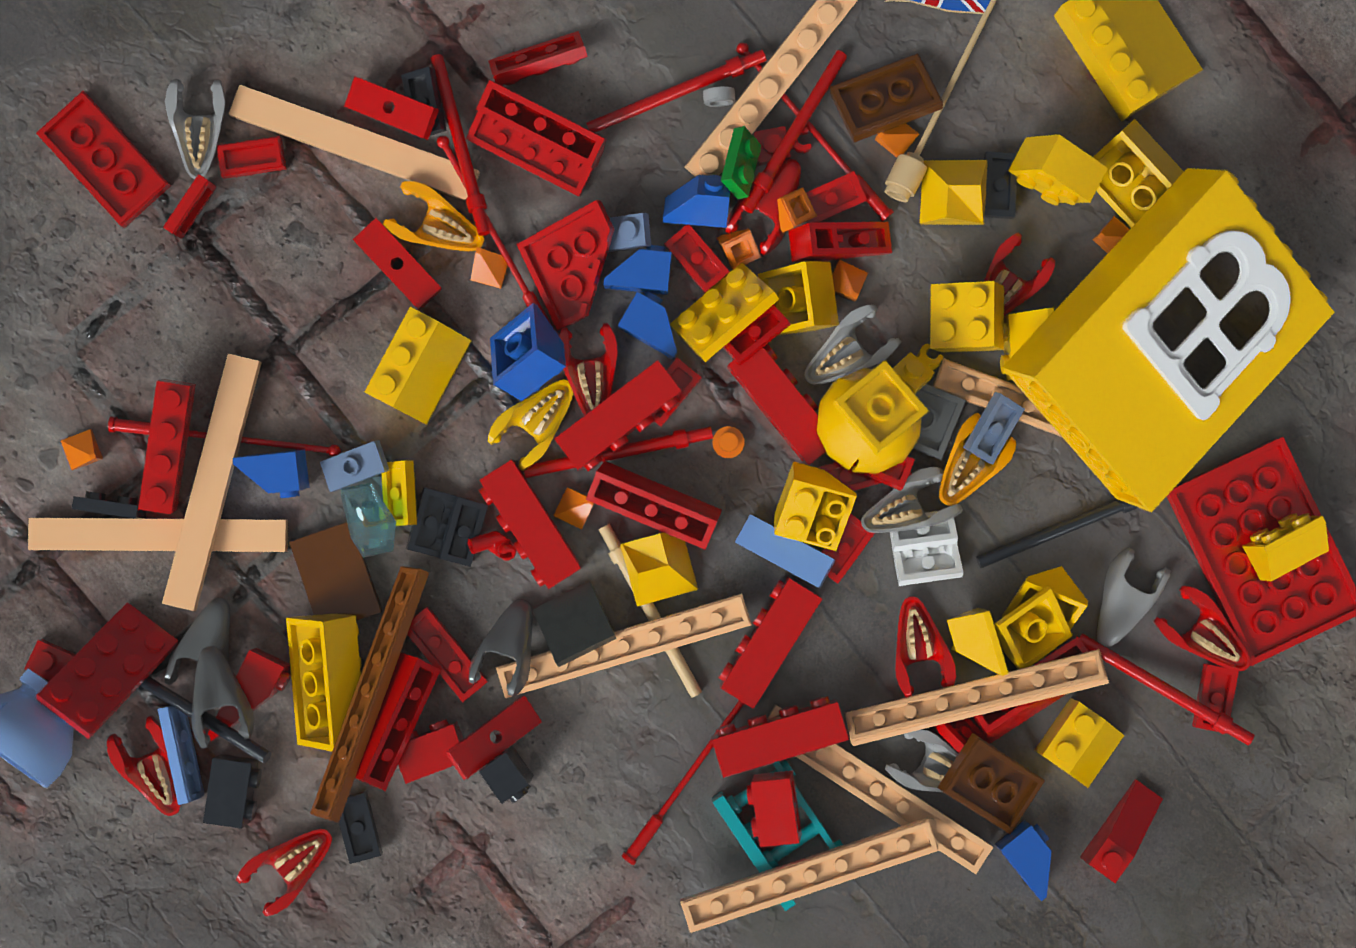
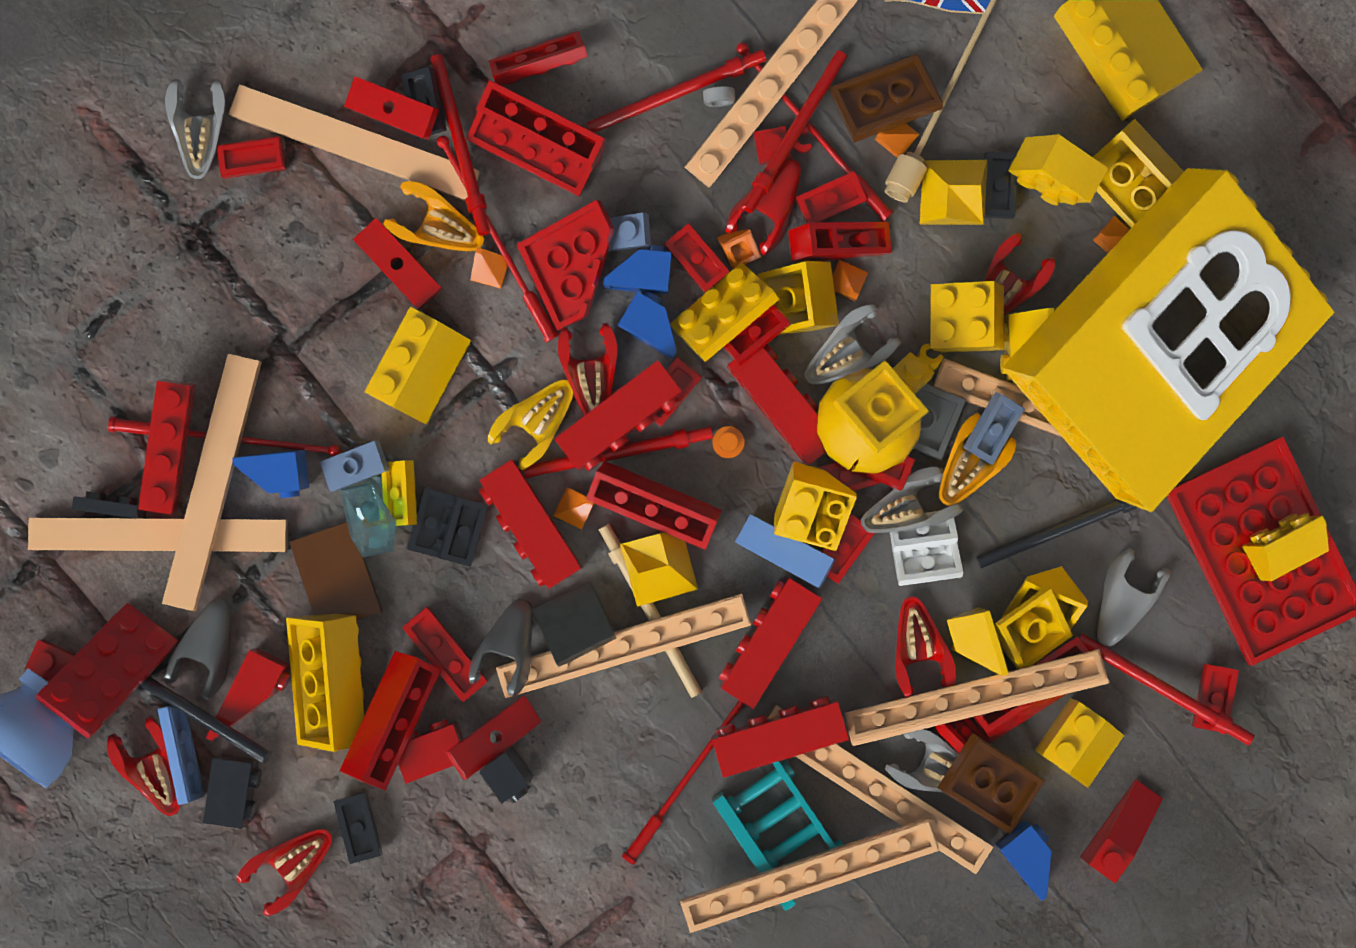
(81, 449): orange slope -> none
(103, 159): red tile -> none
(190, 206): red tile -> none
(215, 688): dark grey animal -> none
(369, 694): dark orange tile -> none
(495, 543): red arm -> none
(526, 353): blue slope -> none
(699, 202): blue slope -> none
(741, 162): green plate -> none
(775, 808): red brick -> none
(794, 209): orange slope -> none
(1210, 636): red animal -> none

